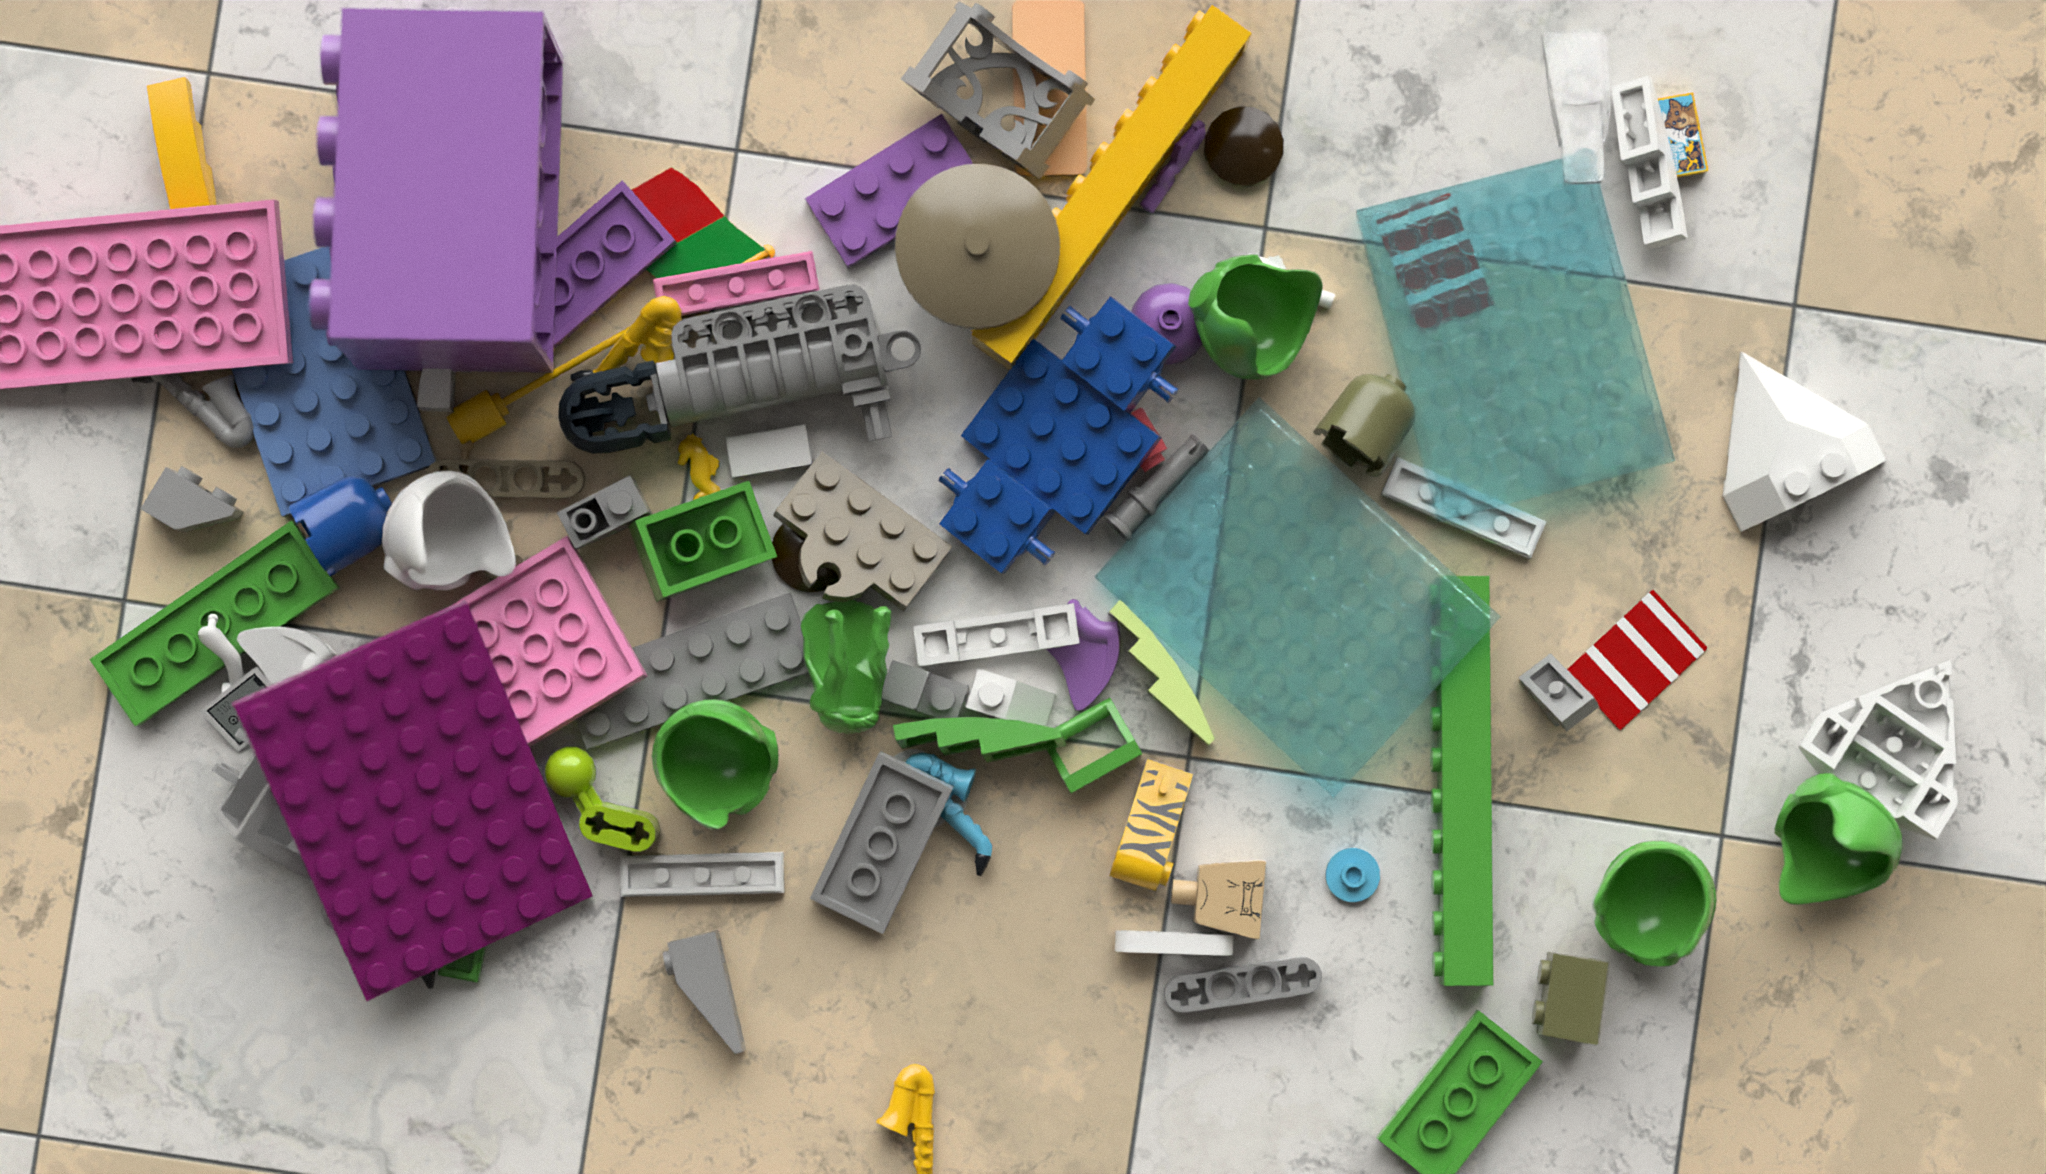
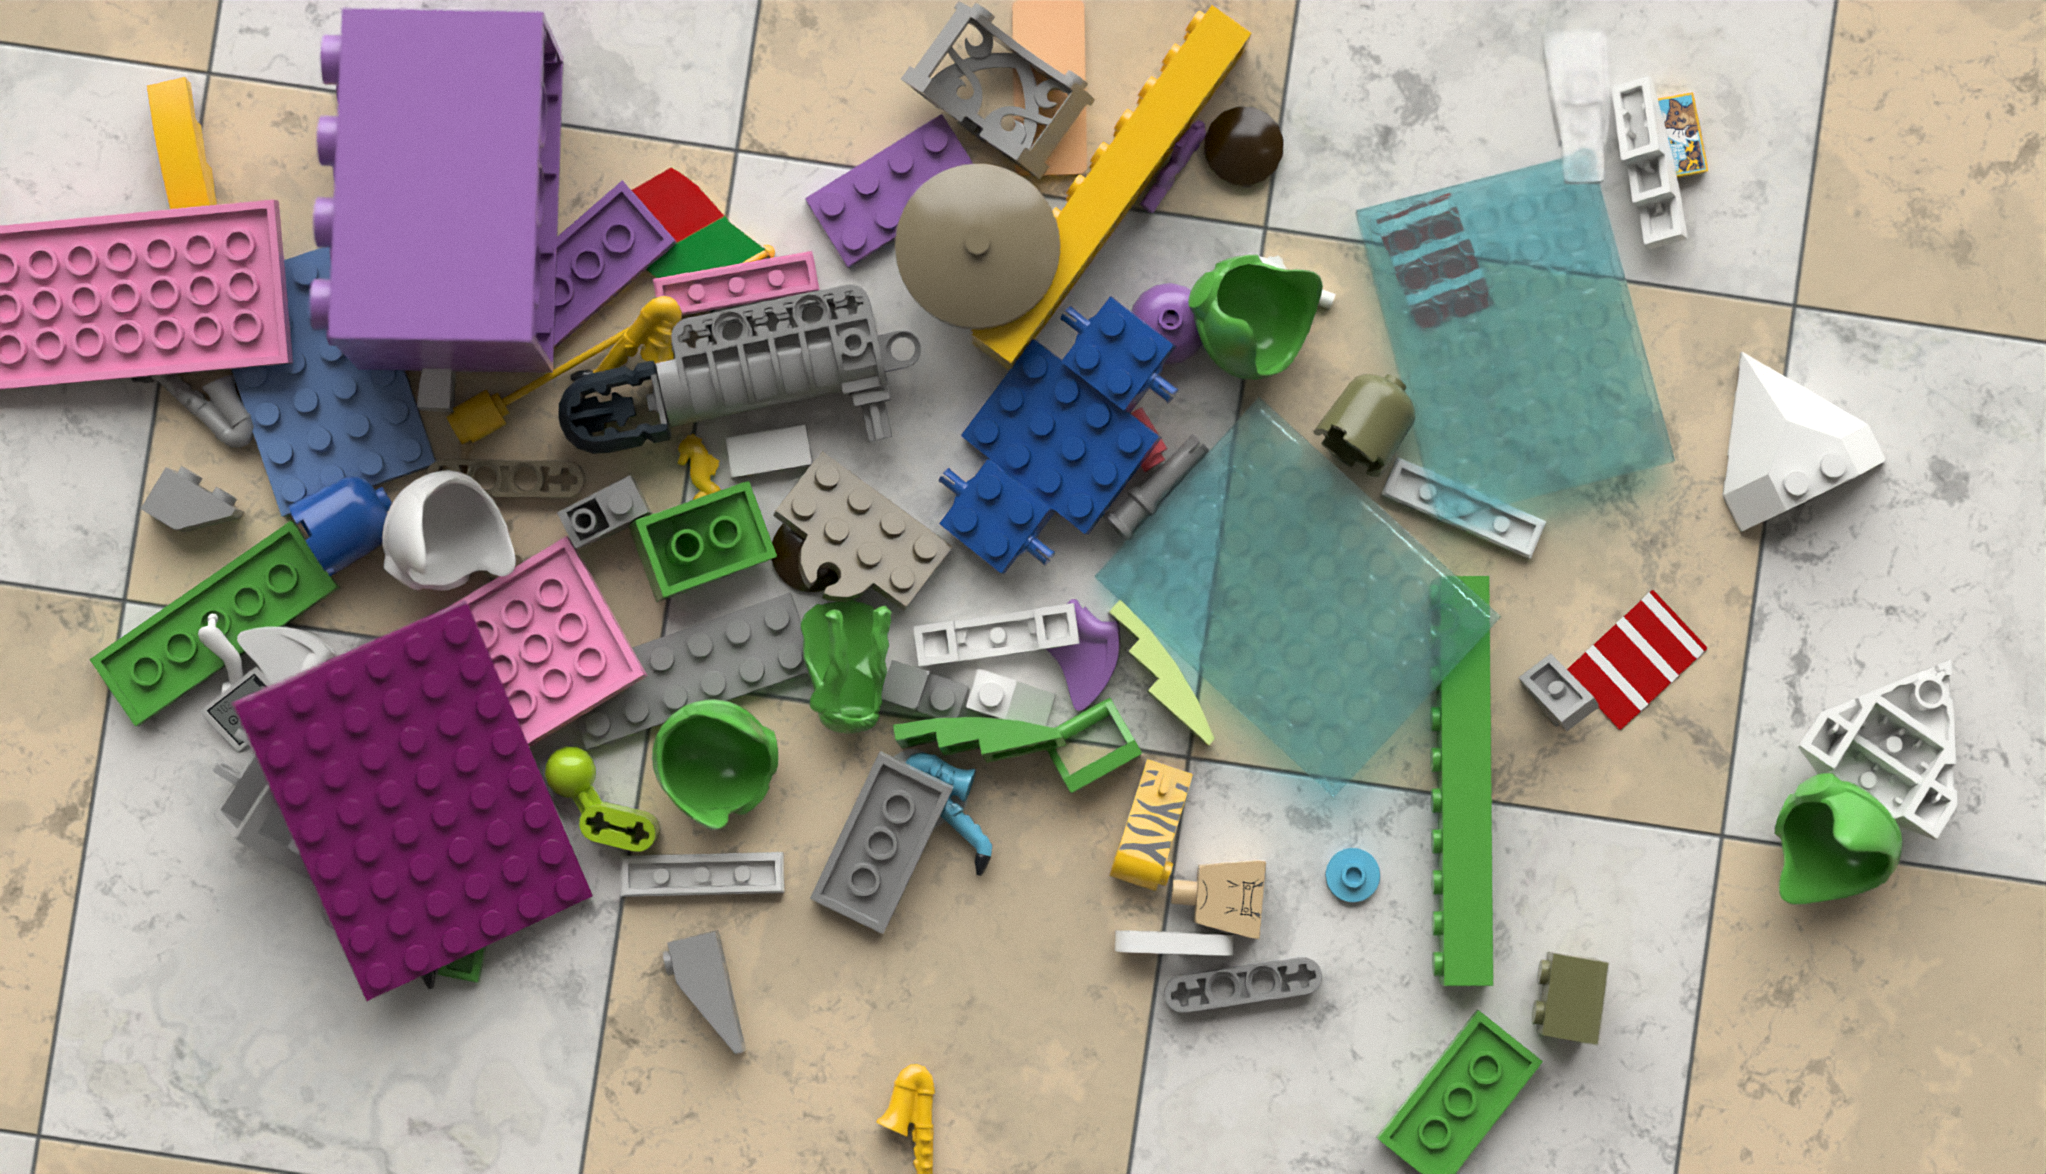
(1655, 903): bright green piece -> none

